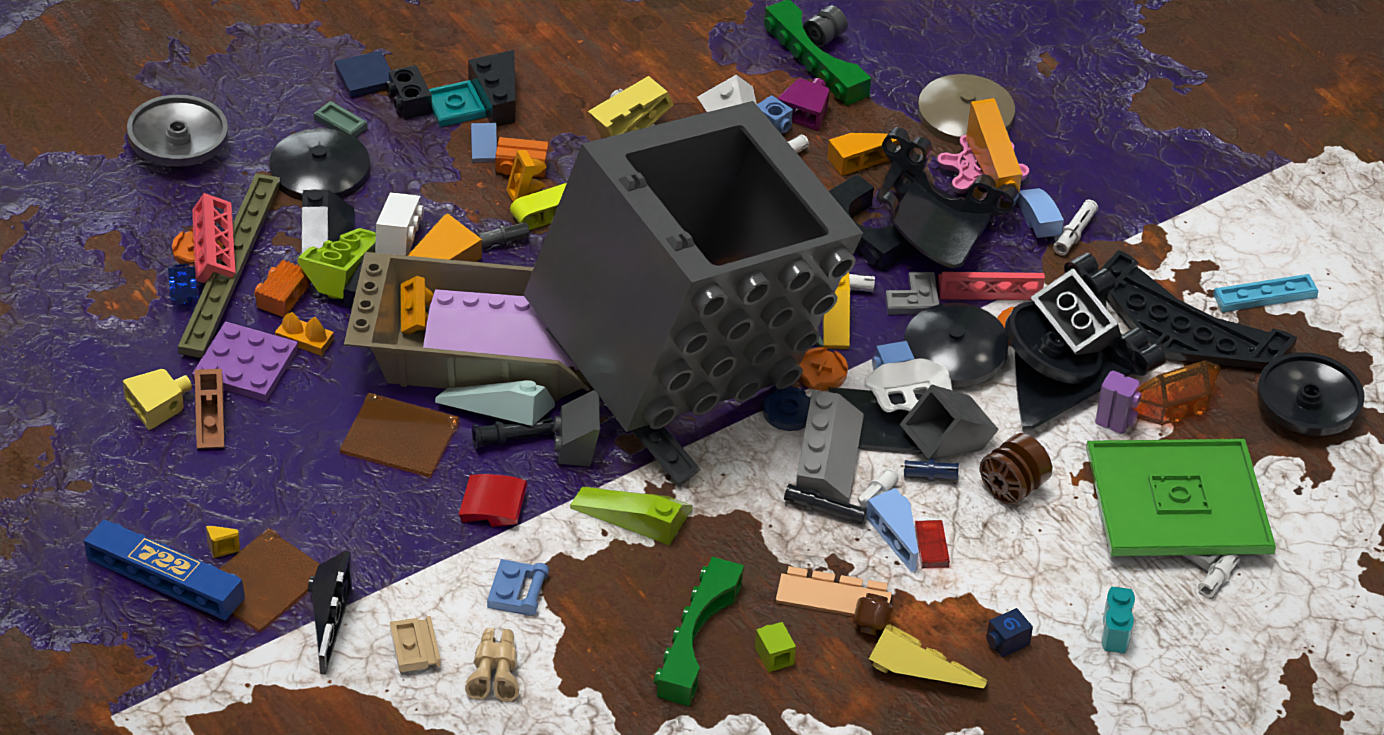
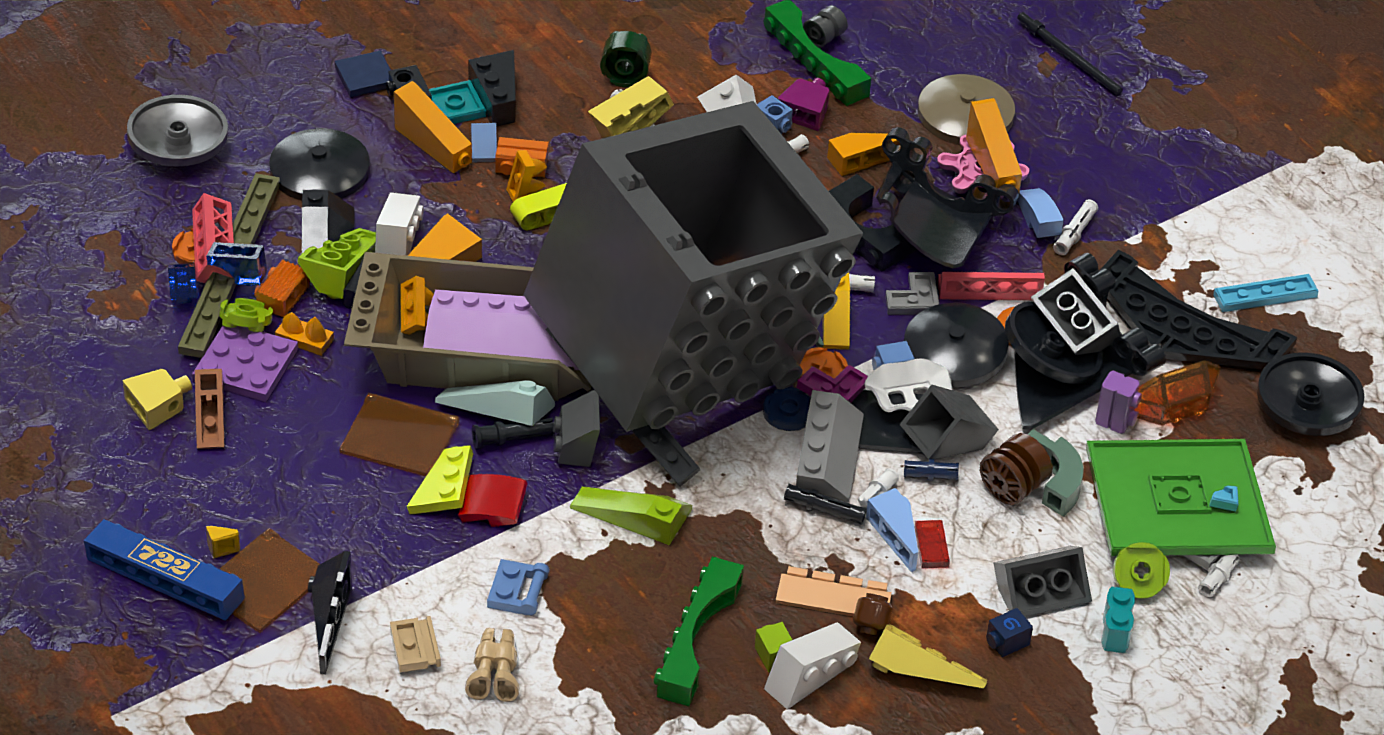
(242, 261): none -> clear blue arch
(245, 313): none -> lime plate
(340, 119): sand green tile -> none
(430, 128): none -> light orange slope
(445, 483): none -> neon yellow wing
(504, 234): dark grey axle -> none
(626, 58): none -> dark green brick
(810, 663): none -> white wedge
(847, 383): none -> magenta plate
(1038, 29): none -> black bar
(1044, 580): none -> dark grey slope
(1064, 488): none -> sand green arch
(1152, 558): none -> lime plate
(1225, 498): none -> medium azure tile

